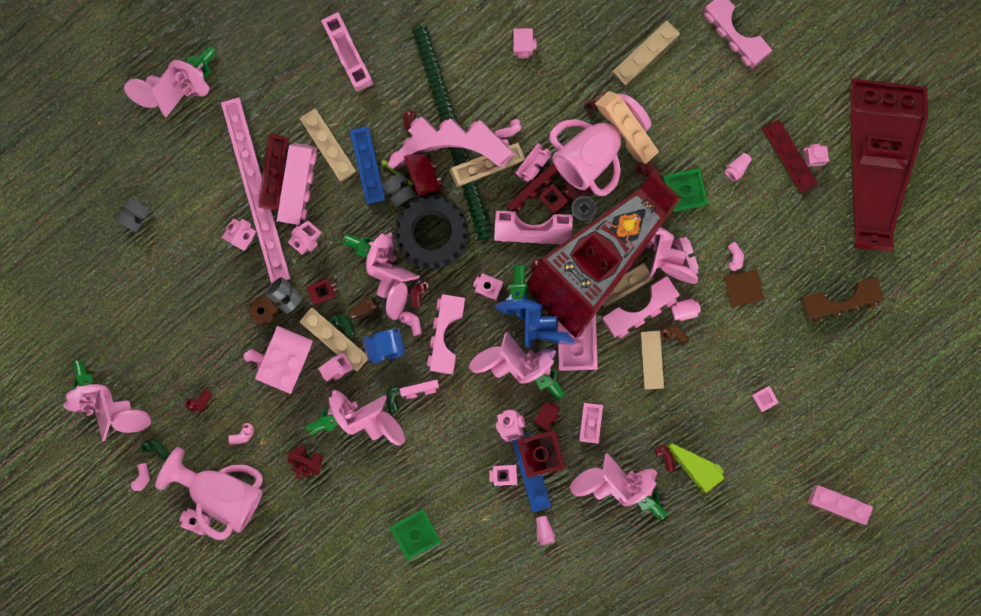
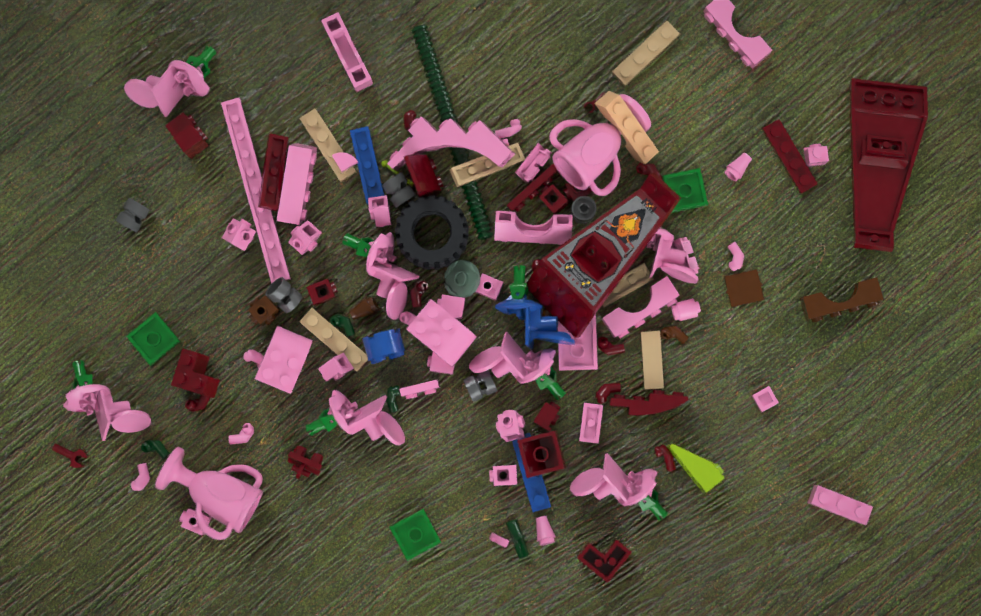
(71, 455): none -> dark red bar
(153, 338): none -> green plate
(188, 137): none -> dark red brick
(190, 374): none -> dark red brick
(344, 160): none -> bright pink tile
(380, 210): none -> bright pink brick
(441, 333): none -> bright pink brick
(462, 278): none -> sand green tile
(474, 389): none -> dark grey wheel
(499, 540): none -> bright pink tile
(517, 538): none -> dark green axle
(524, 42): bright pink brick -> none
(604, 391): none -> dark red arm
(604, 564): none -> dark red brick
(608, 348): none -> dark red arm
(656, 403): none -> dark red slope

